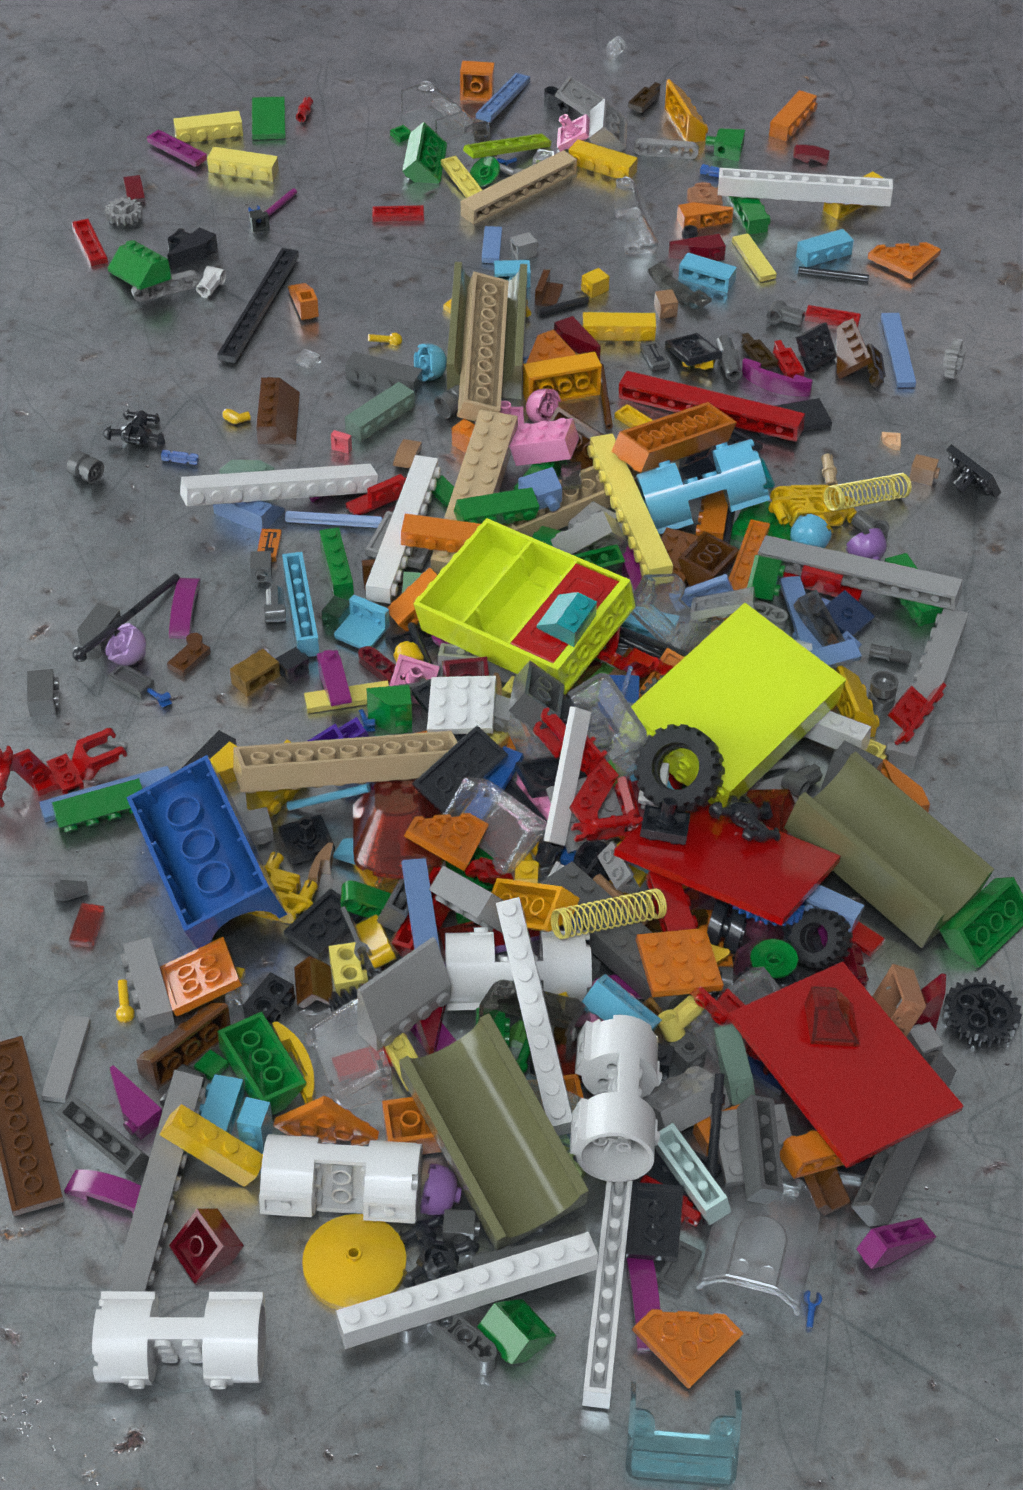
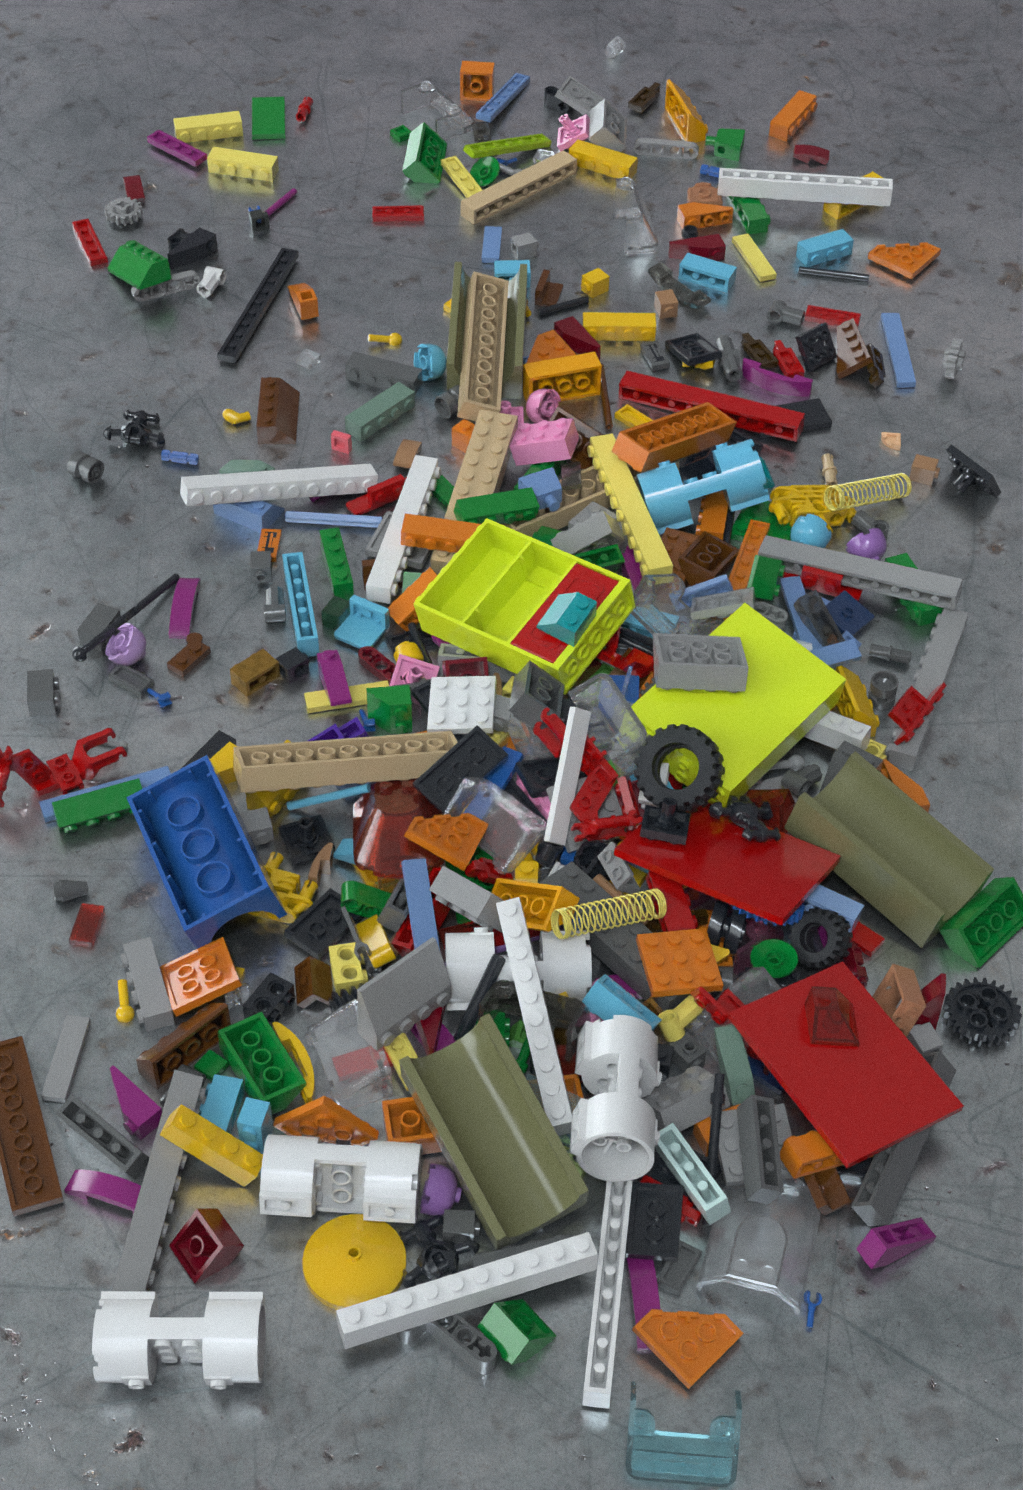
(472, 1012): none -> black axle
(699, 662): none -> light grey slope

